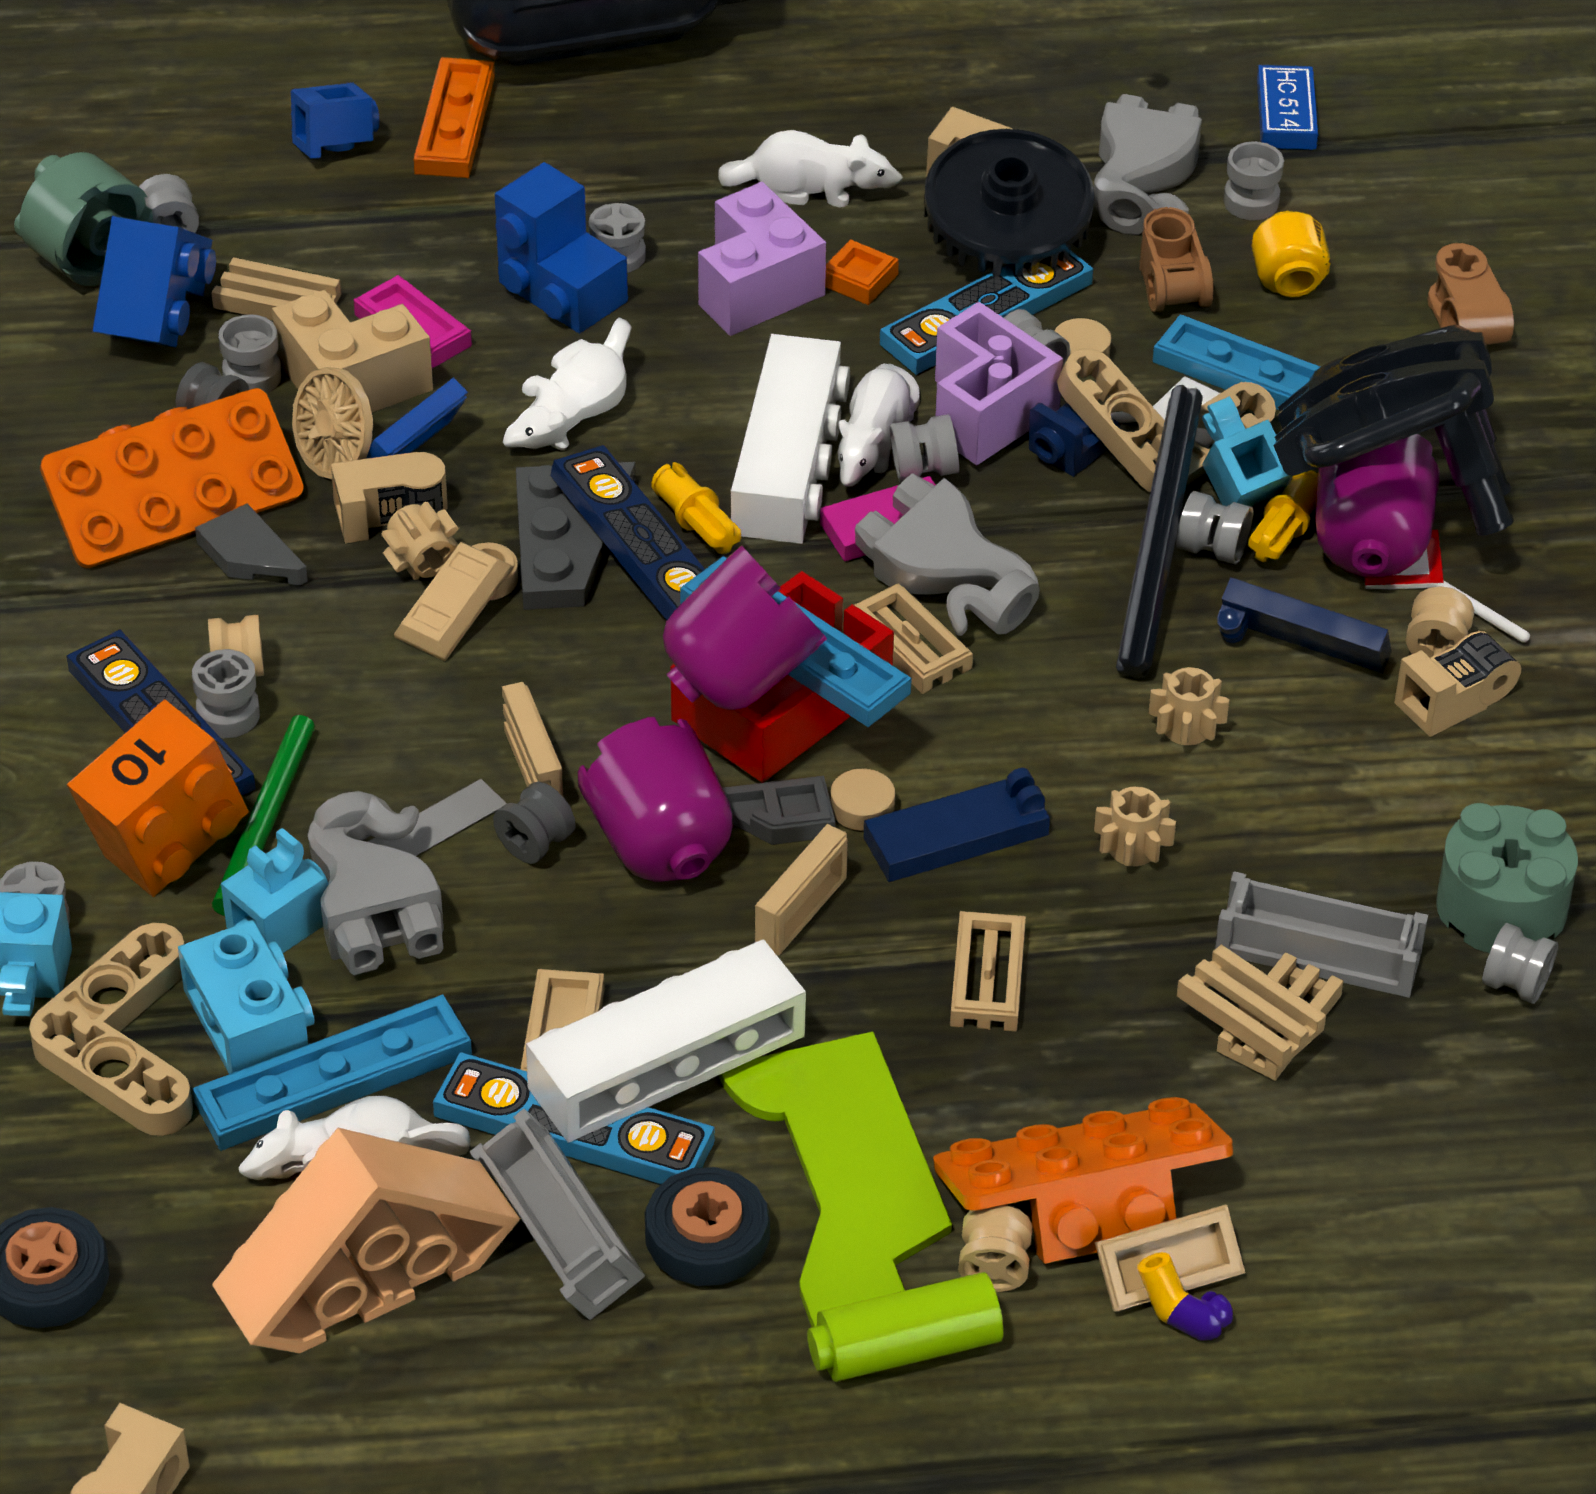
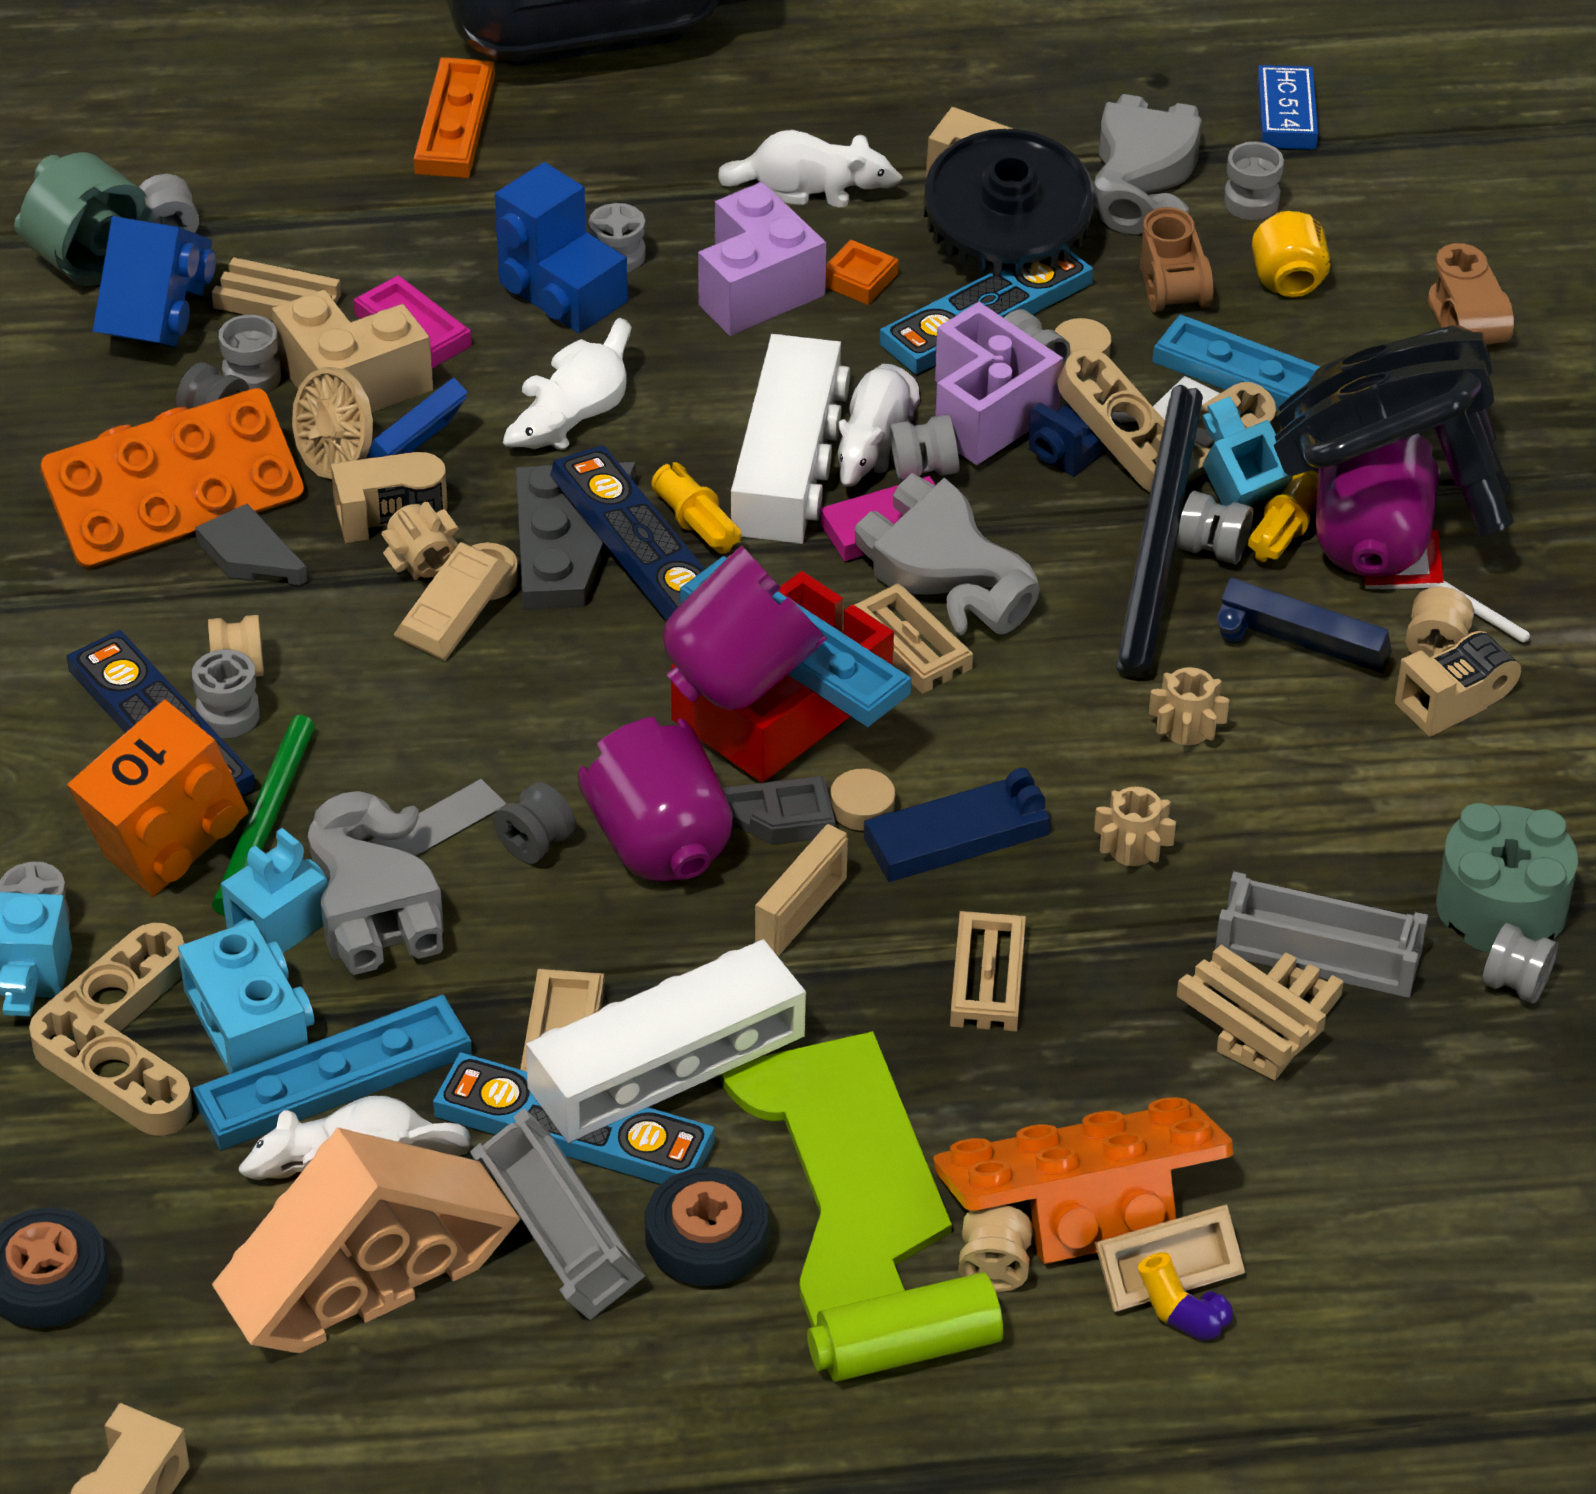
(332, 118): blue brick -> none
(529, 738): tan tile -> none

